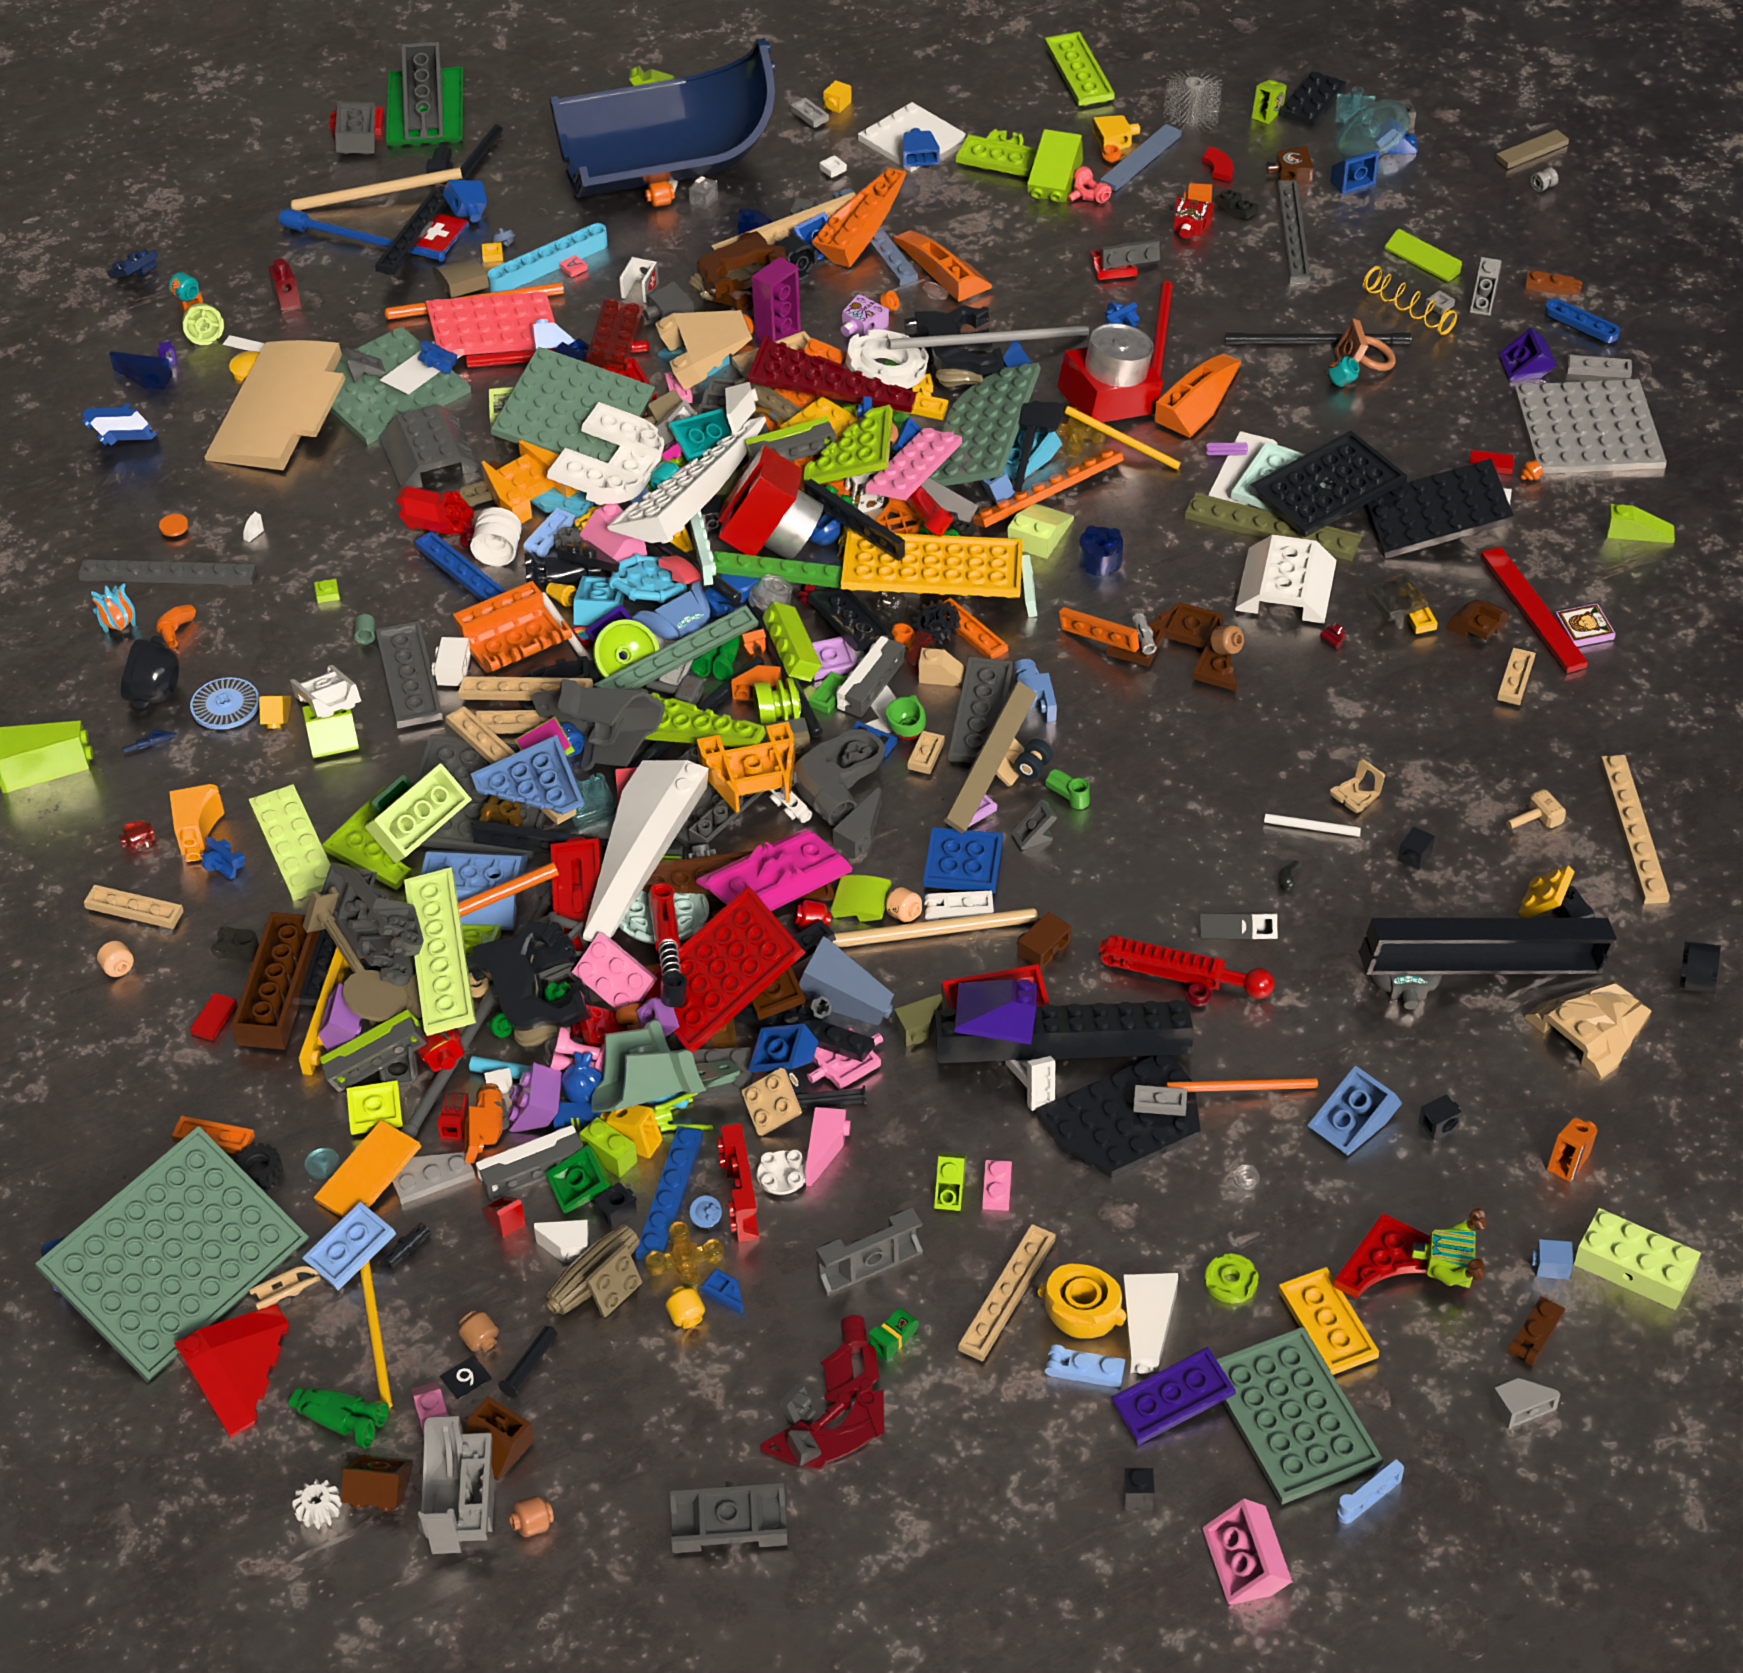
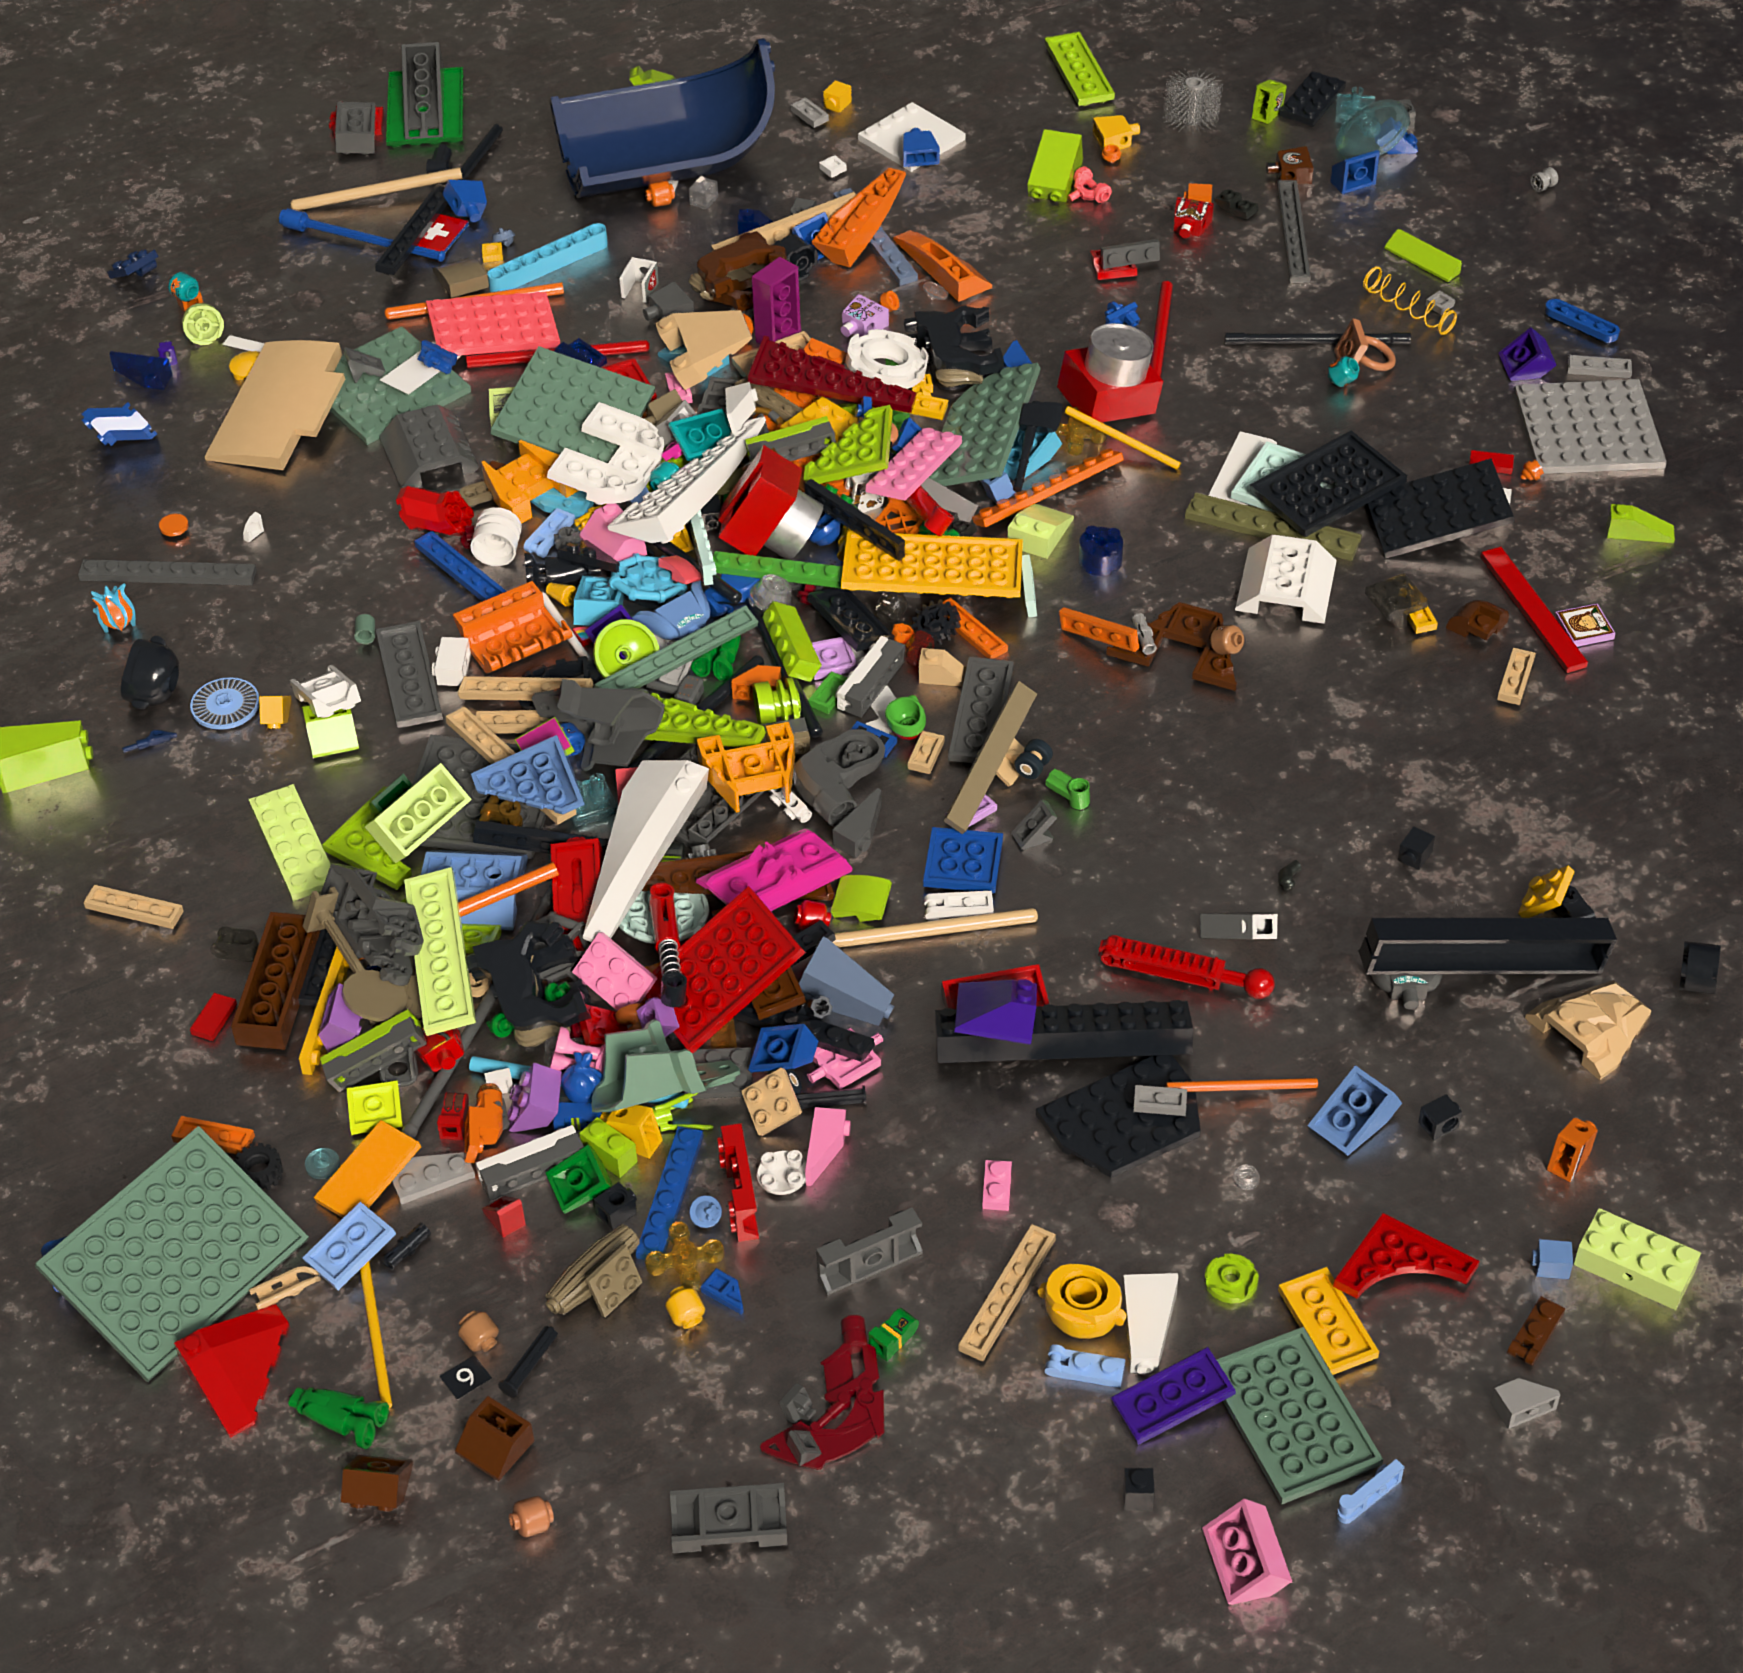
(115, 958): light nougat head -> none
(137, 836): clear red head -> none
(171, 620): orange arm -> none
(194, 815): light orange hips -> none
(219, 857): blue hips -> none
(282, 277): dark red torso -> none
(317, 1504): white gear -> none
(326, 590): lime plate -> none
(428, 1402): bright pink slope -> none
(455, 1485): light grey piece -> none
(548, 335): slope -> none
(563, 1239): white slope -> none
(573, 266): coral tile -> none
(614, 334): clear red plate -> none
(751, 639): orange tile -> none
(903, 904): light nougat head -> none
(917, 1020): olive slope -> none
(950, 1181): lime slope -> none
(987, 337): light grey piece -> none
(998, 153): lime plate -> none
(1038, 1077): white bracket -> none
(1041, 684): medium blue plate -> none
(1044, 940): reddish brown brick -> none
(1141, 157): sand blue tile -> none
(1196, 395): orange wedge -> none
(1198, 994): dark red plate -> none
(1220, 163): red tile -> none
(1222, 449): medium lavender axle -> none
(1312, 825): white piece -> none
(1334, 635): dark red plate -> none
(1351, 795): tan piece -> none
(1452, 1252): torso -> none
(1485, 286): light grey slope -> none
(1532, 149): dark tan tile -> none
(1542, 806): tan piece -> none
(1553, 283): dark orange hinge -> none
(1635, 829): tan plate -> none

